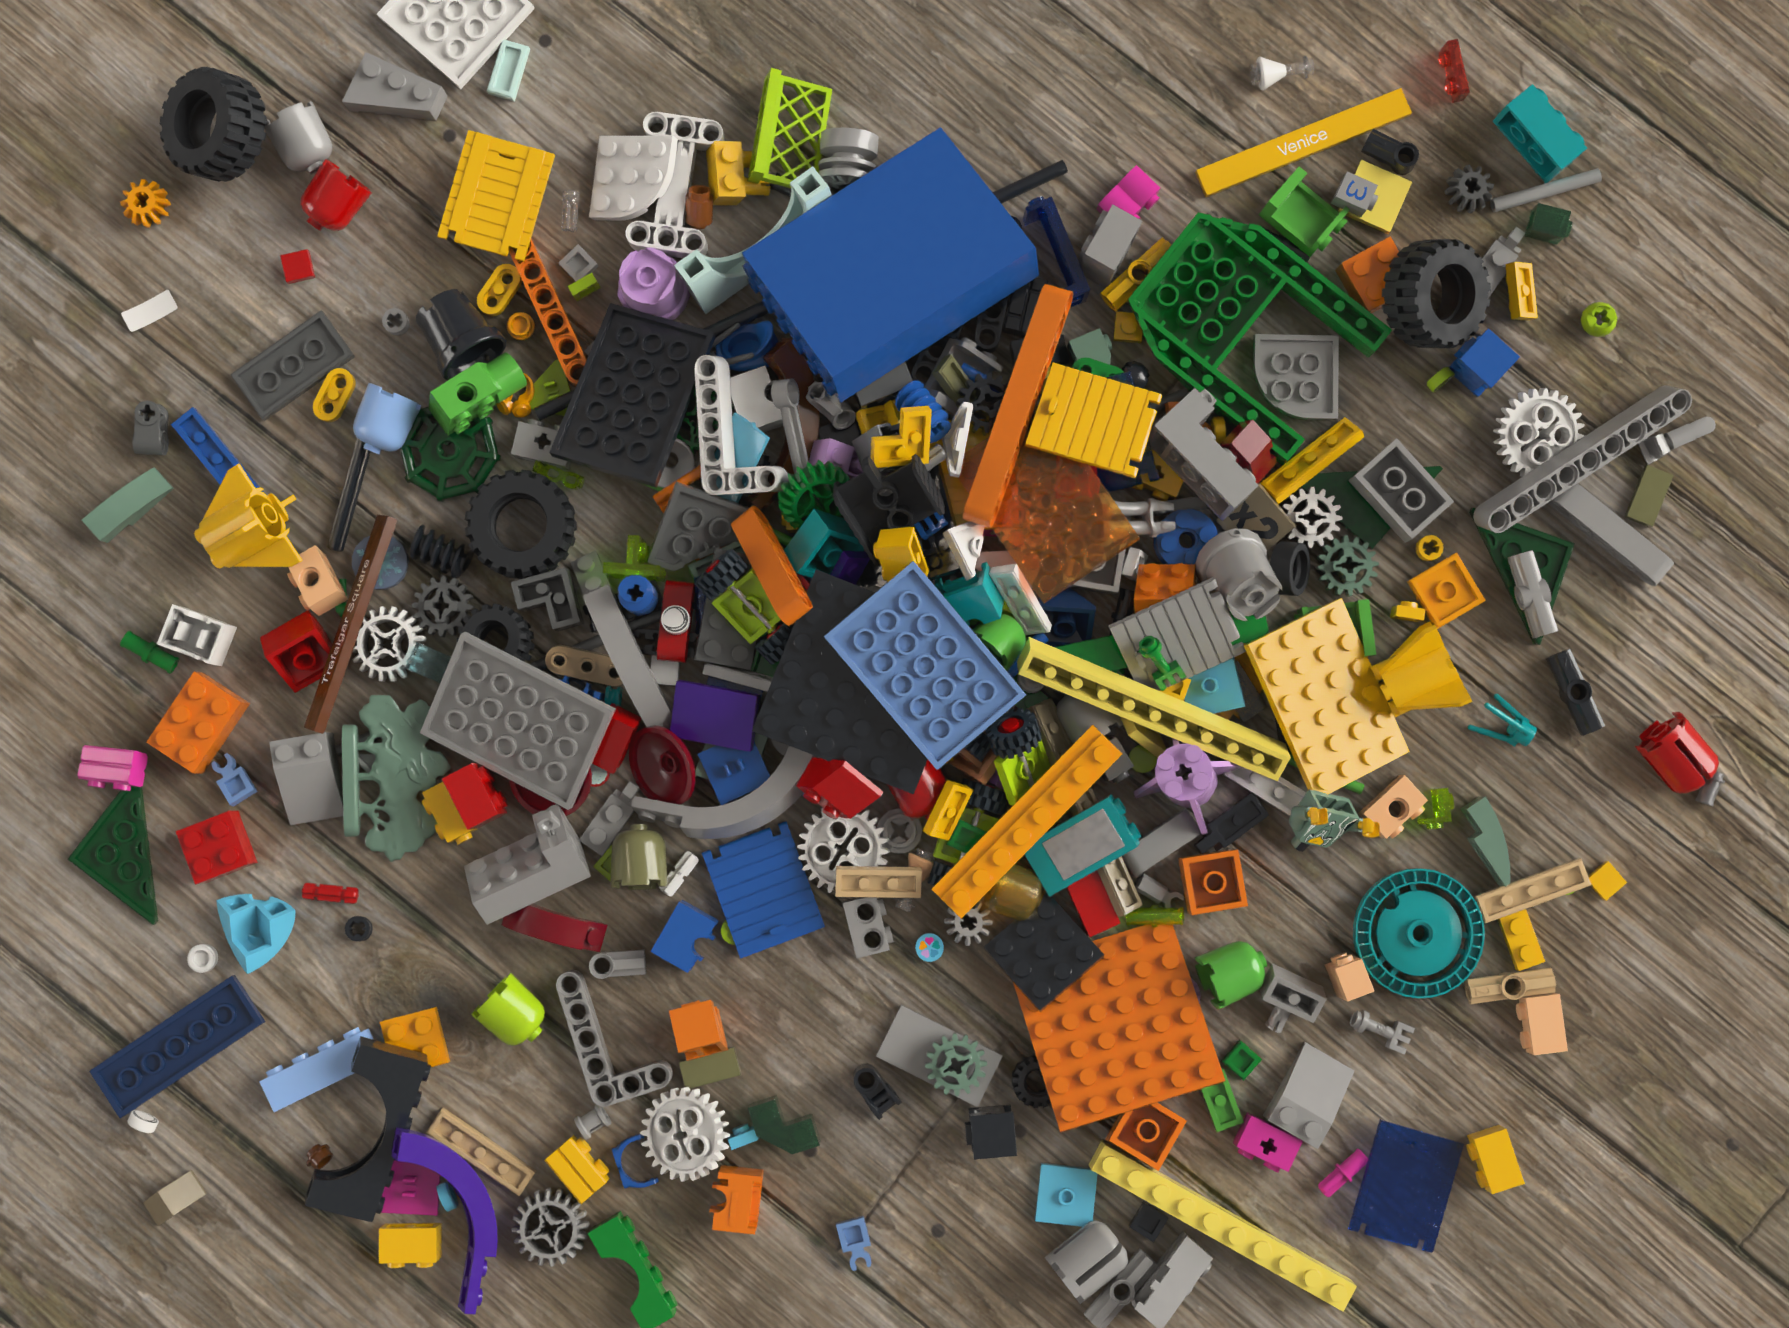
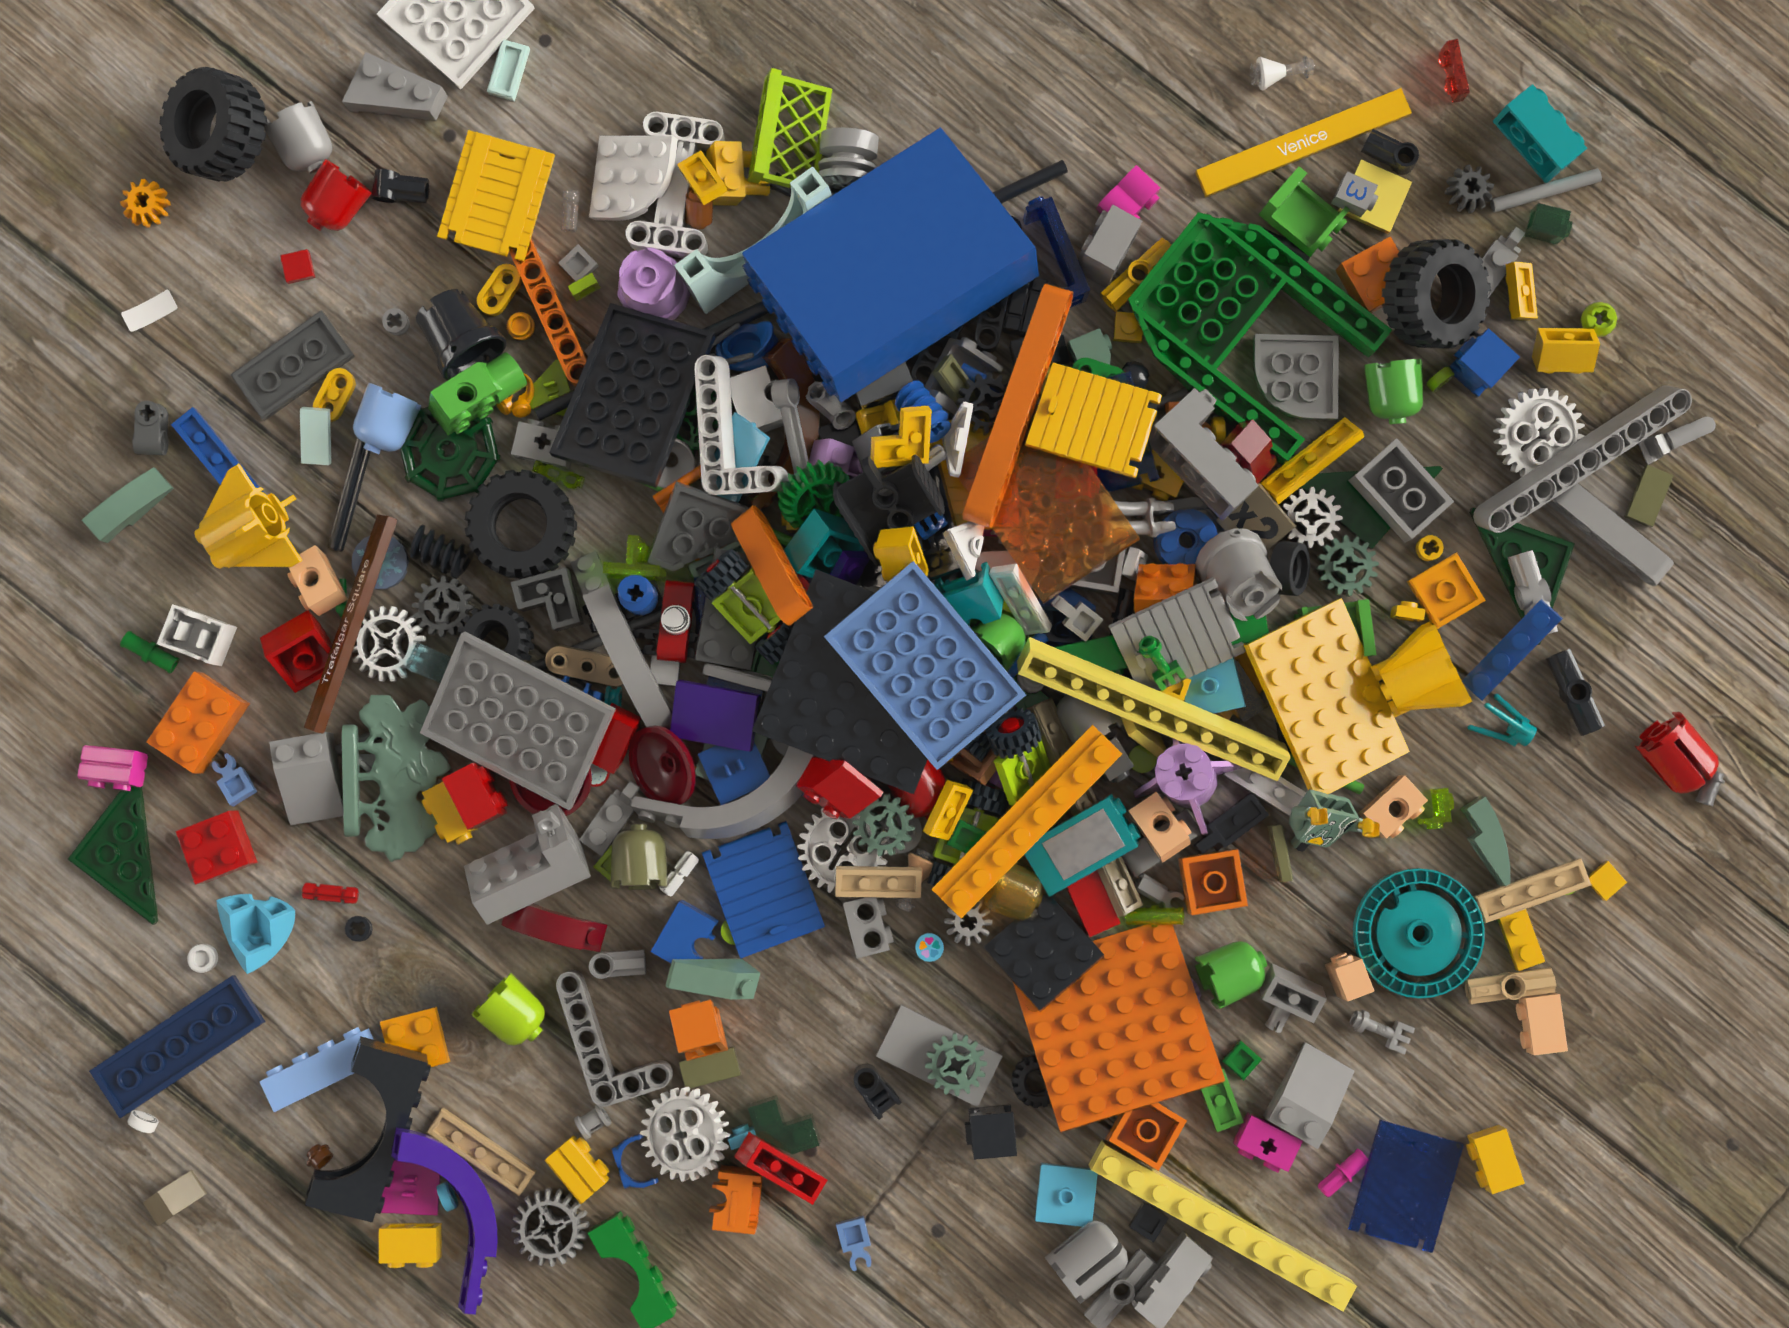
(315, 435): none -> light aqua tile
(391, 186): none -> black piece
(702, 177): none -> yellow plate
(714, 977): none -> sand green slope
(780, 1168): none -> red brick
(894, 831): none -> sand green gear
(1079, 618): none -> light grey plate
(1166, 842): none -> light nougat brick
(1280, 853): none -> olive tile
(1395, 389): none -> bright green cylinder
(1511, 649): none -> blue plate
(1565, 350): none -> yellow brick

